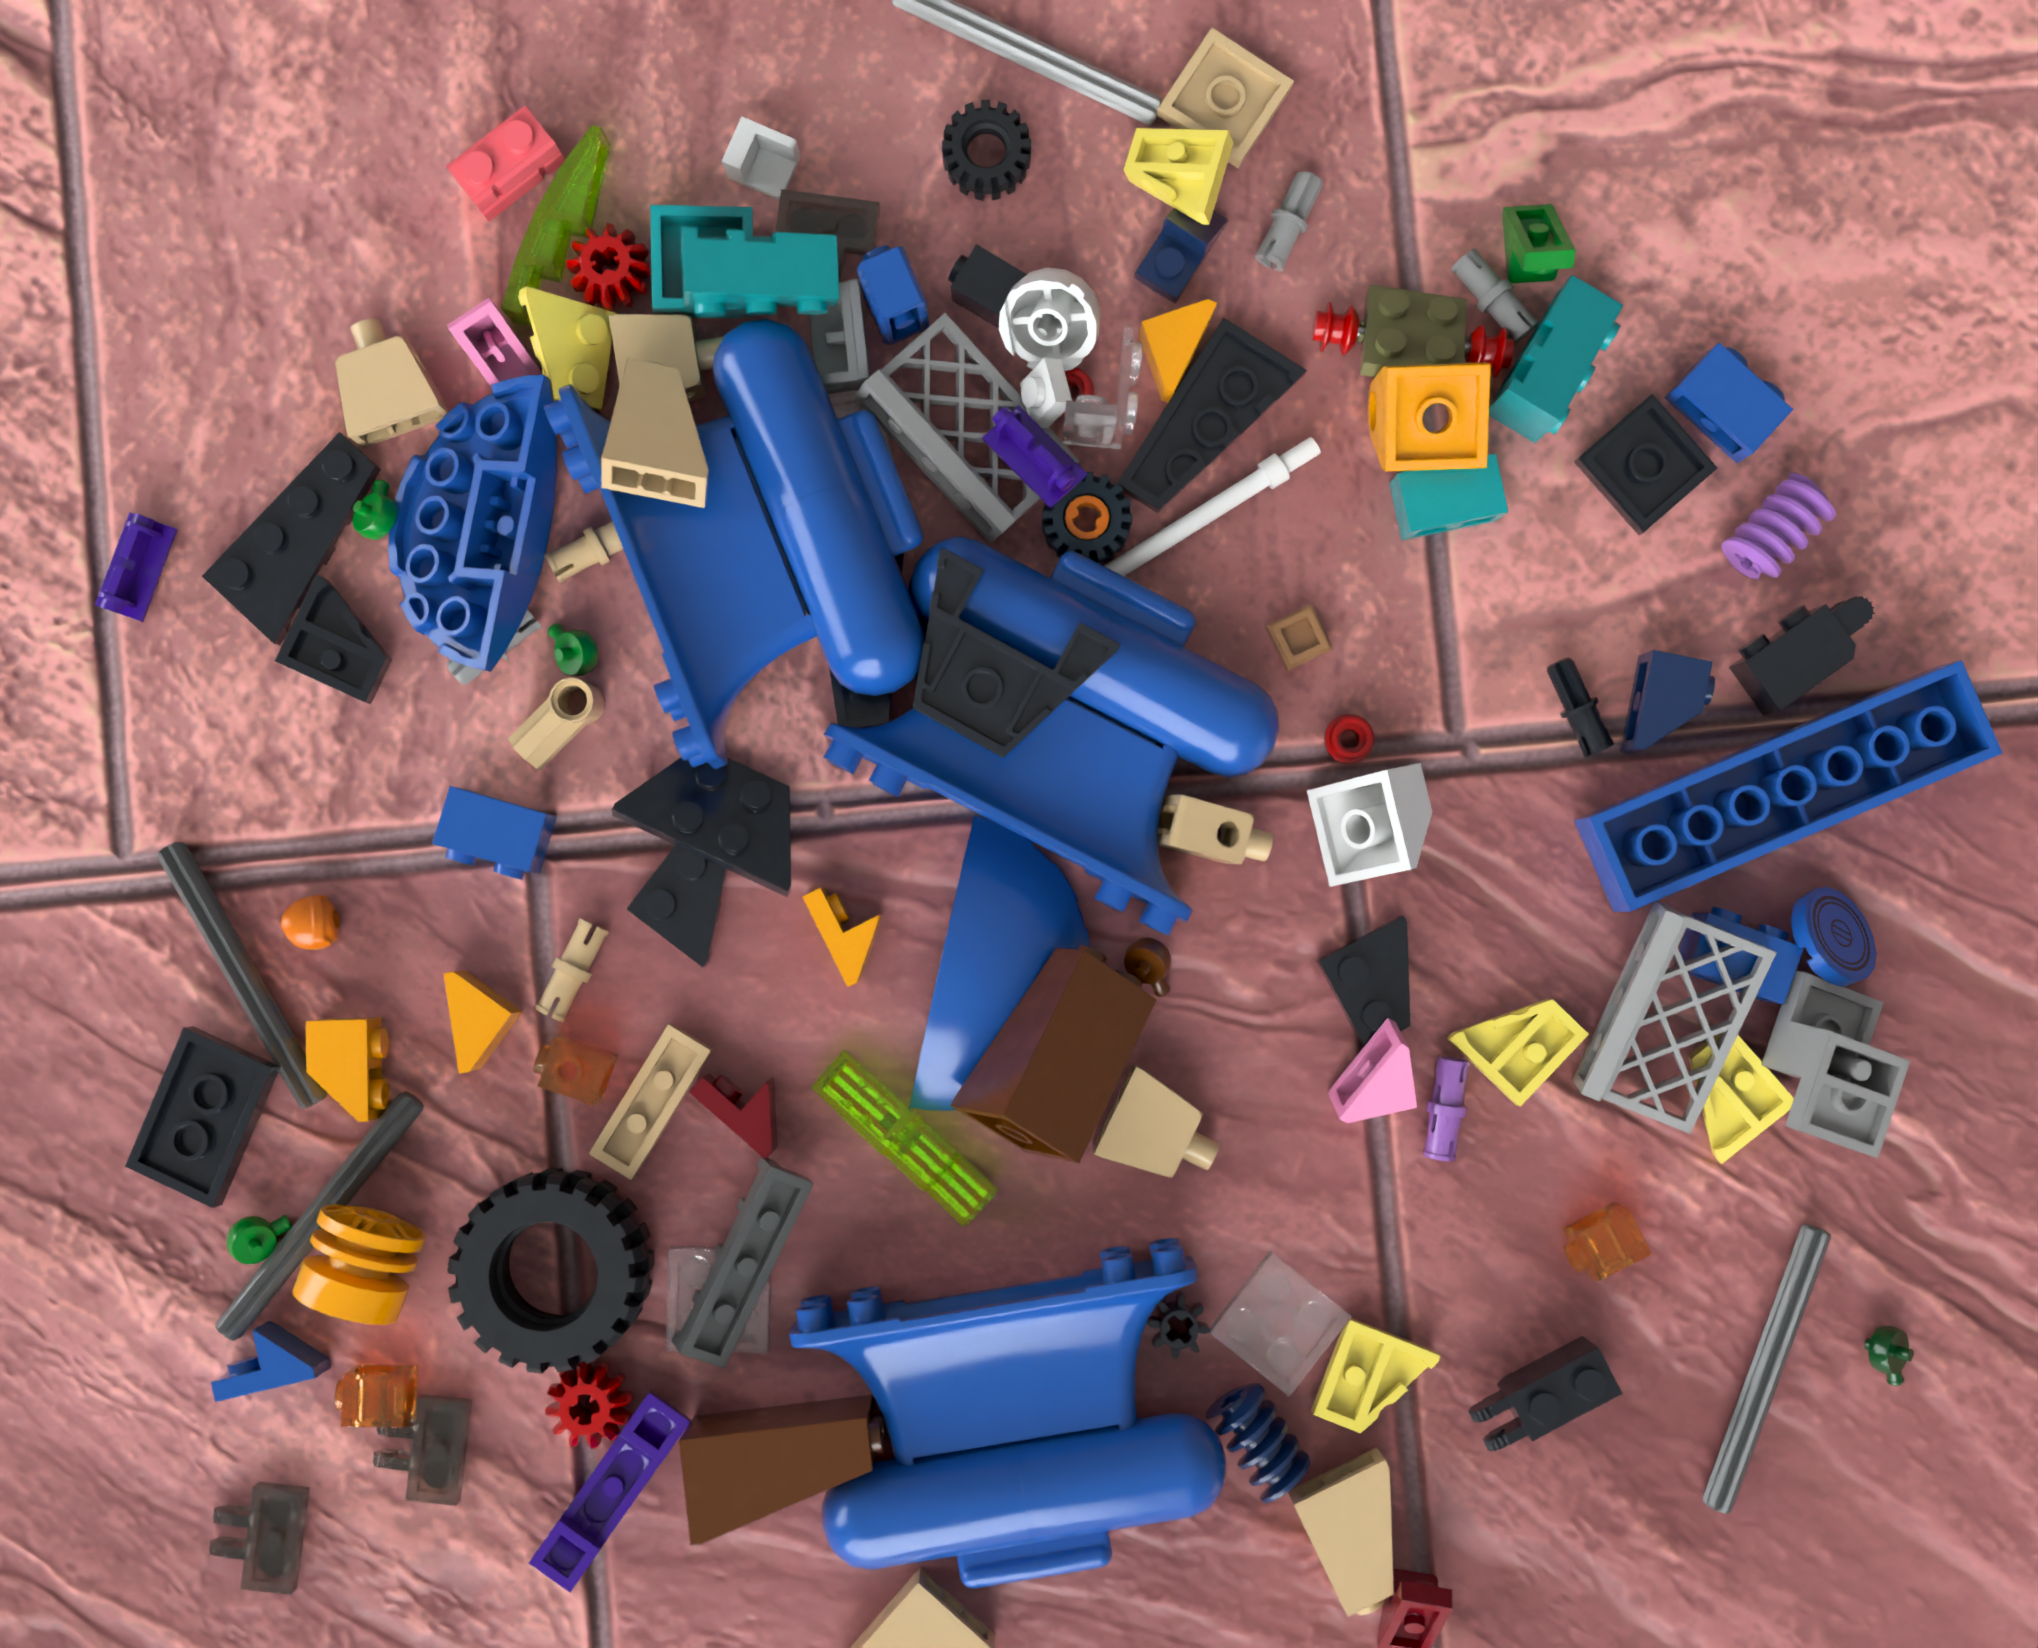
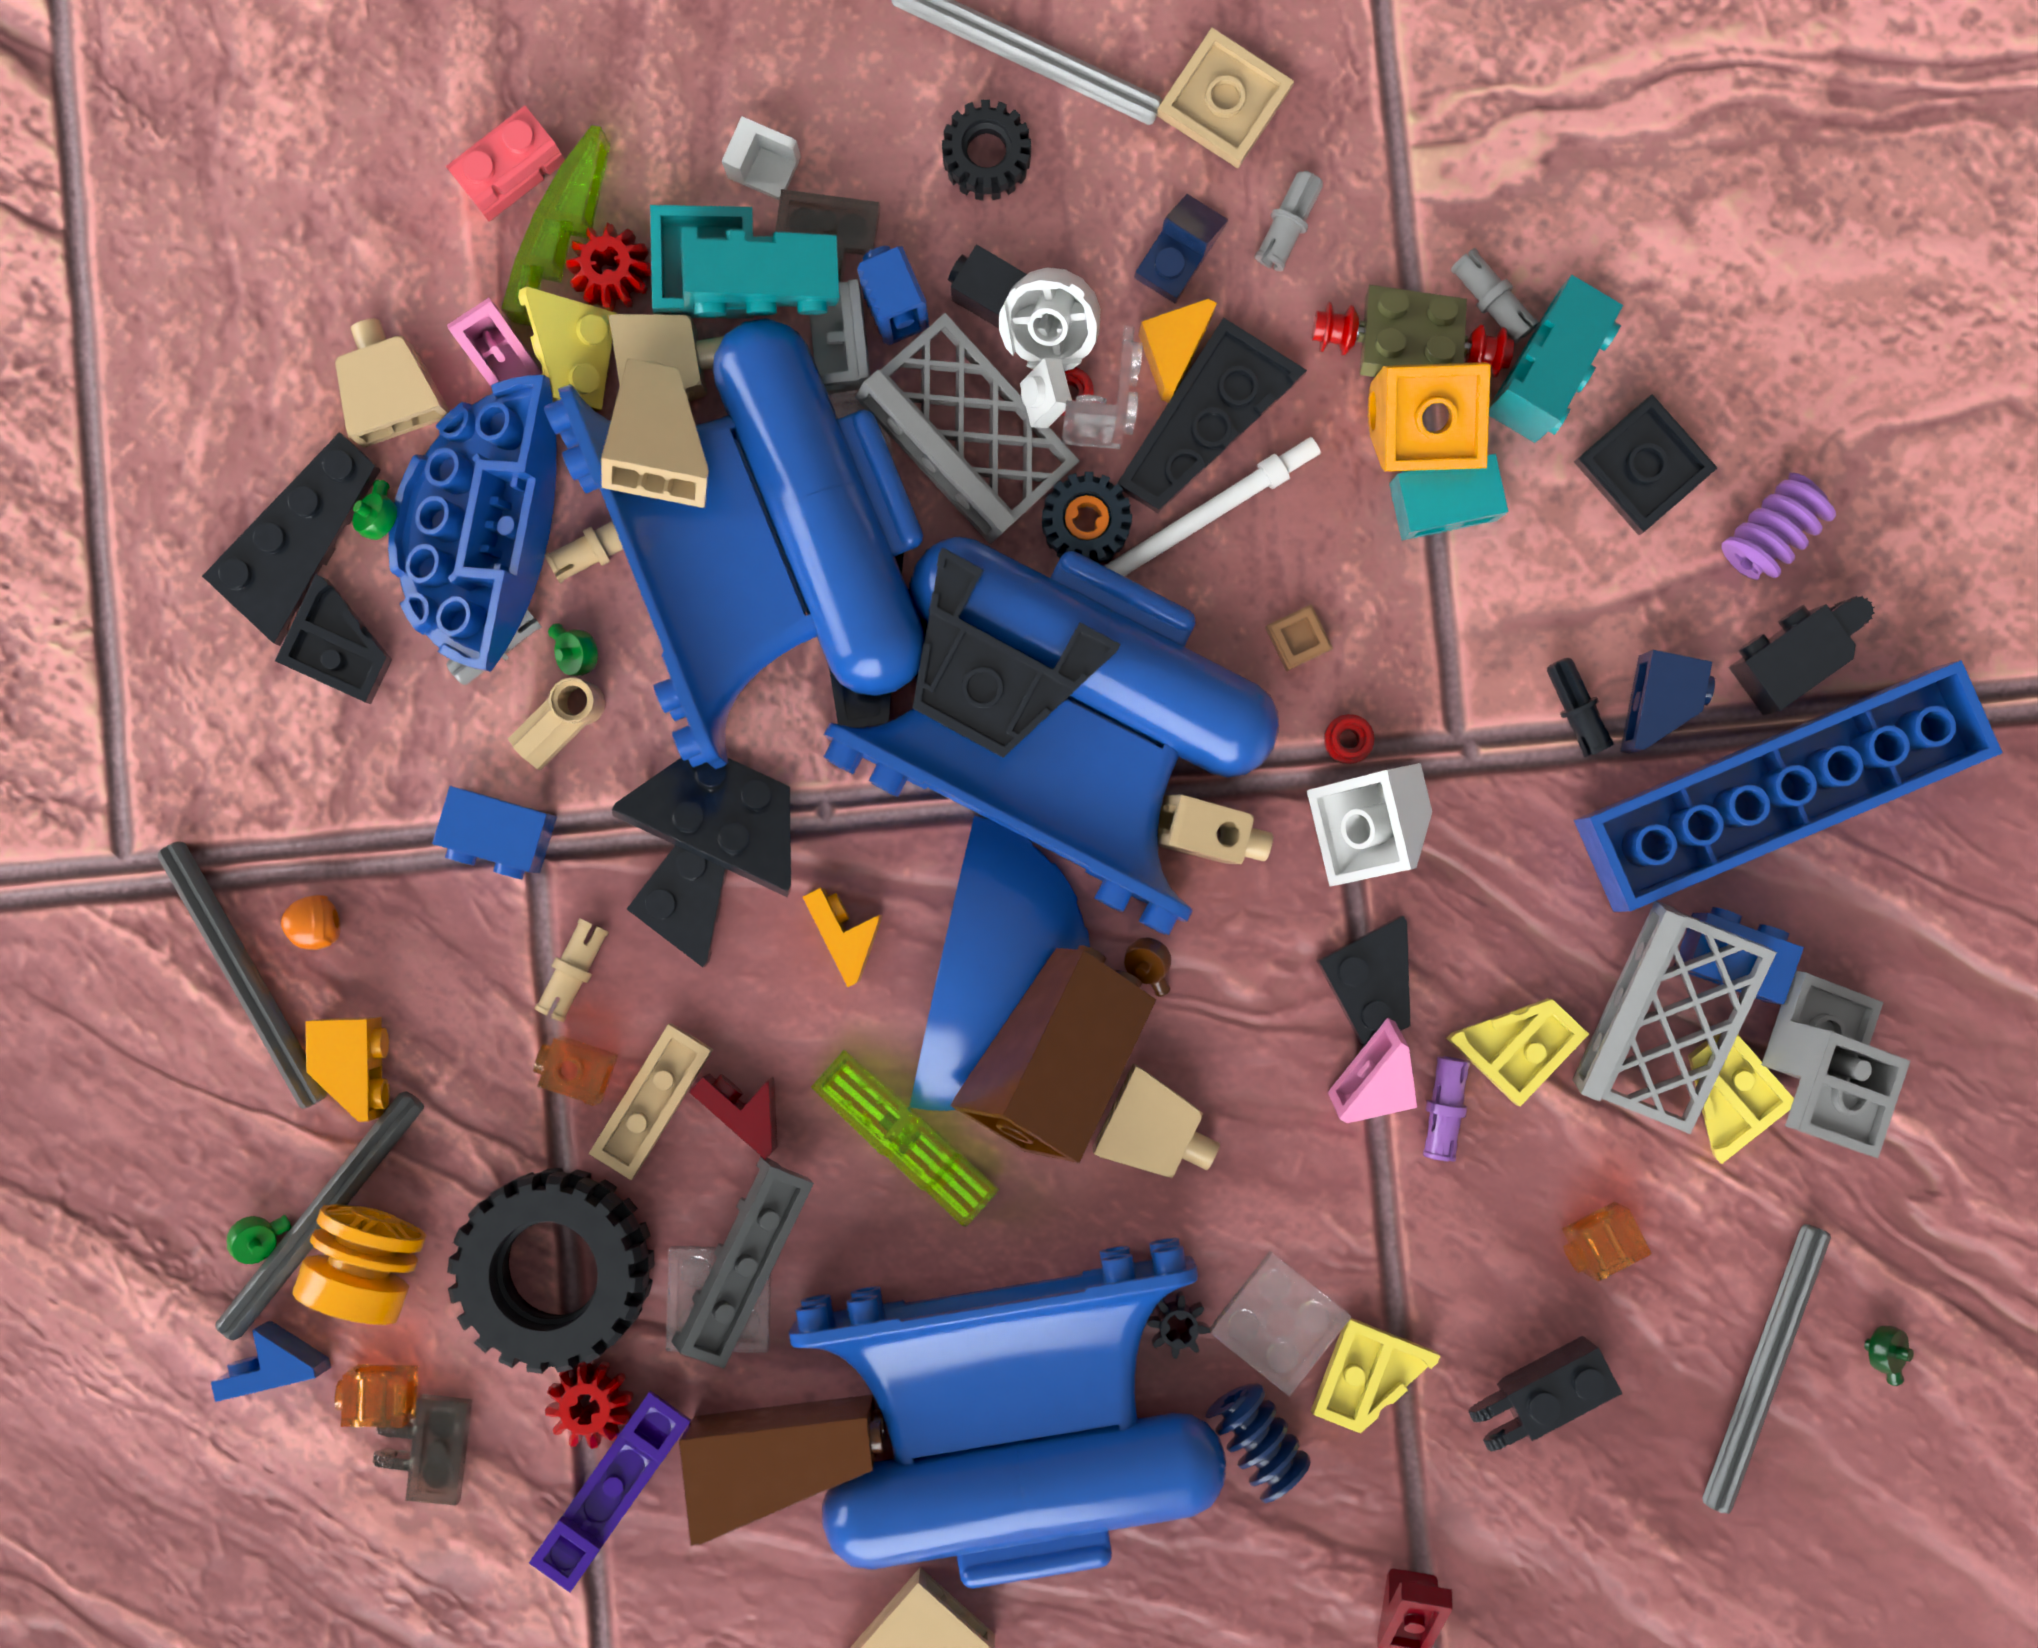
(136, 566): dark purple hinge -> none
(202, 1116): black plate -> none
(273, 1537): clear smoke hinge -> none
(477, 1019): light orange slope -> none
(1033, 455): dark purple hinge -> none
(1180, 167): light yellow wing -> none
(1352, 1529): tan slope -> none
(1535, 243): green slope -> none
(1729, 402): blue brick -> none
(1834, 936): blue tile -> none

